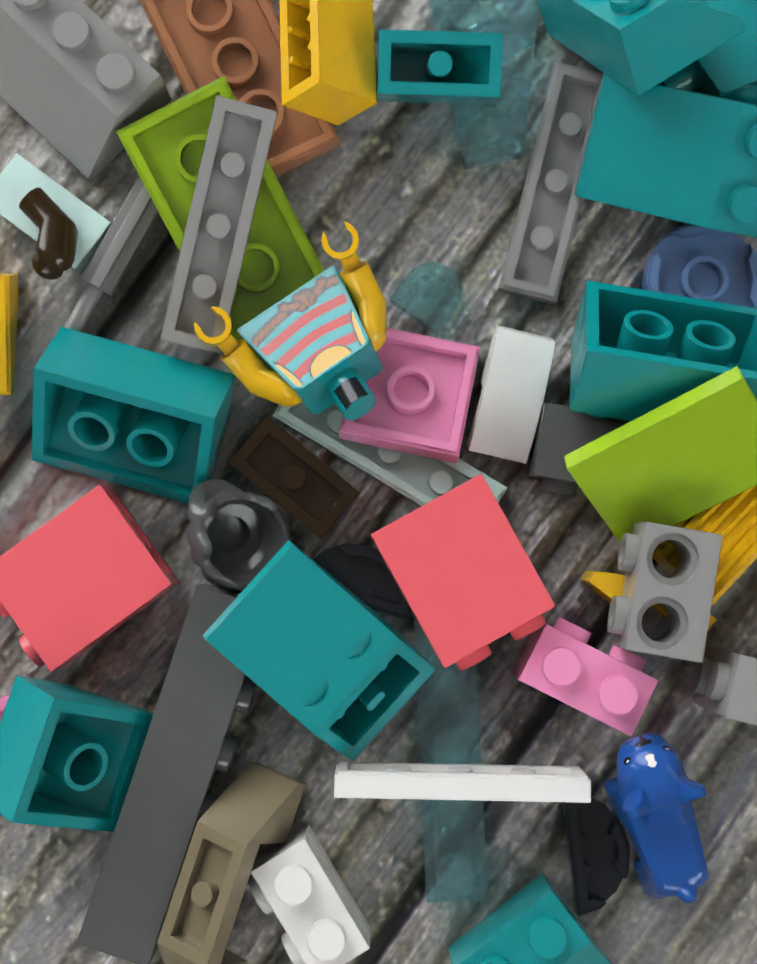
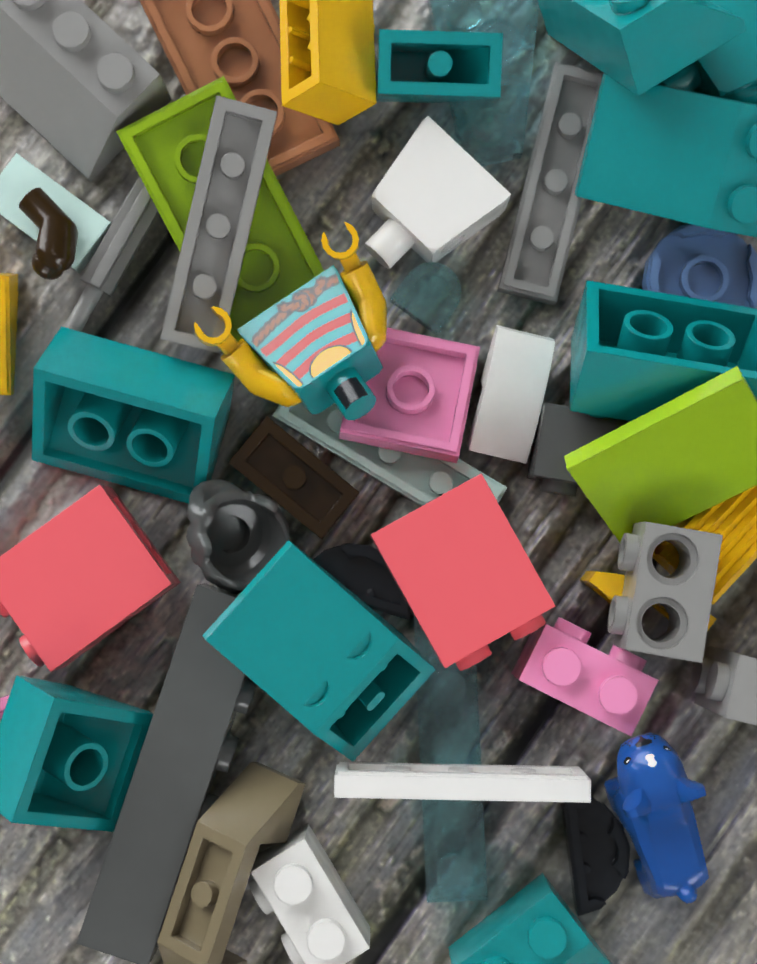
(432, 198): none -> white torso

